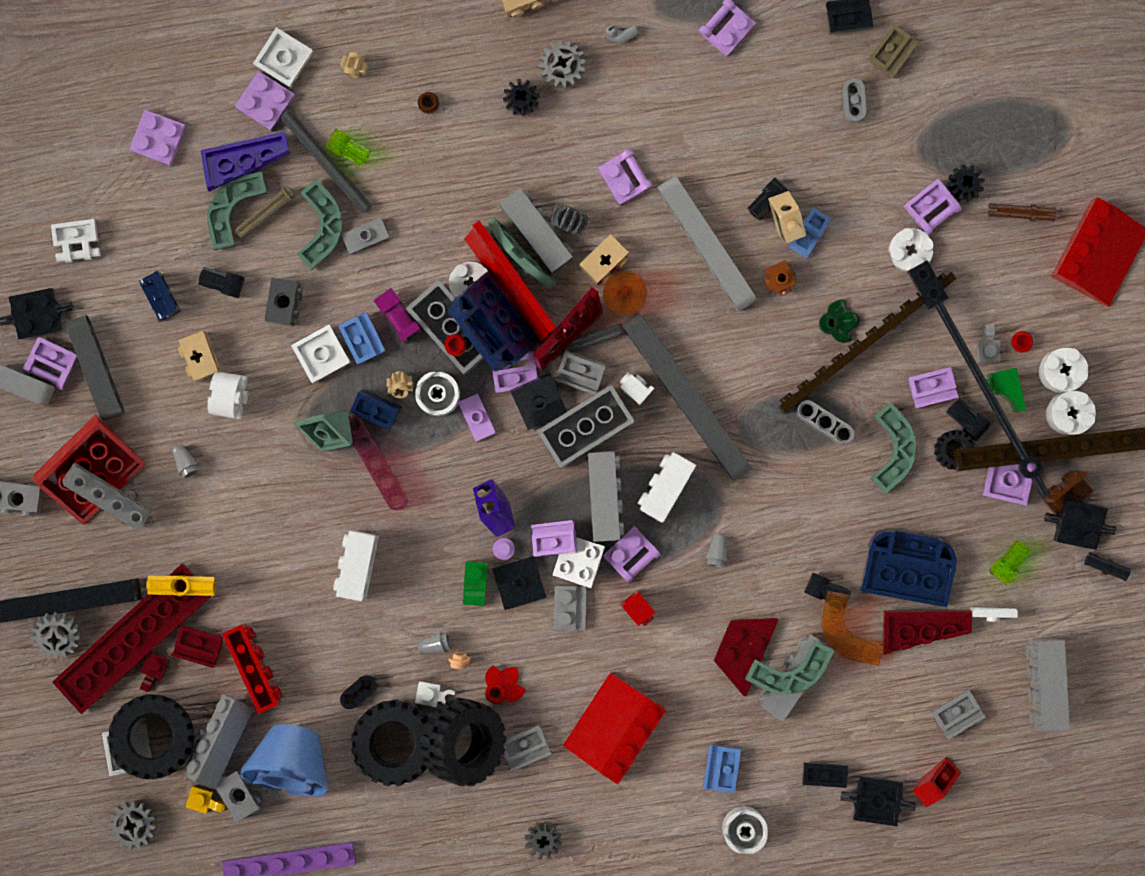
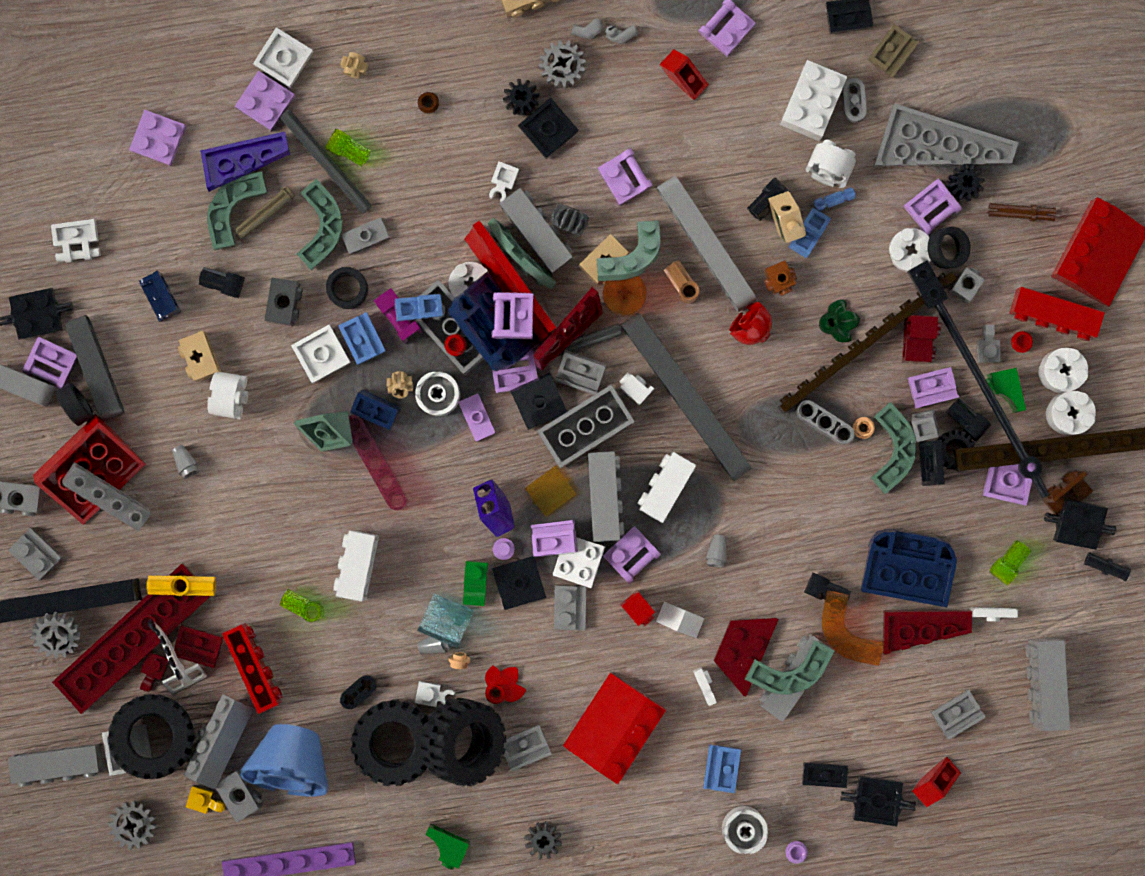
(35, 553): none -> light grey plate
(55, 764): none -> light grey brick
(74, 404): none -> black tyre
(177, 667): none -> white piece
(300, 605): none -> clear neon green piece
(343, 271): none -> black tyre
(418, 307): none -> medium blue slope
(445, 620): none -> clear light blue plate
(451, 846): none -> green arch
(504, 178): none -> white plate
(520, 315): none -> lavender plate
(548, 128): none -> black plate
(550, 491): none -> clear yellow piece
(588, 31): none -> light grey arm
(637, 261): none -> sand green plate
(680, 620): none -> white slope
(681, 280): none -> medium nougat piece
(684, 74): none -> red slope
(704, 680): none -> white plate
(753, 326): none -> red cylinder
(796, 852): none -> lavender plate
(813, 100): none -> white brick
(831, 164): none -> white brick
(834, 199): none -> medium blue axle
(870, 428): none -> light nougat plate
(918, 339): none -> dark red brick
(925, 425): none -> light grey brick
(927, 140): none -> light grey wing
(931, 463): none -> black plate
(960, 291): none -> light grey brick
(962, 243): none -> black tyre
(1056, 313): none -> red brick

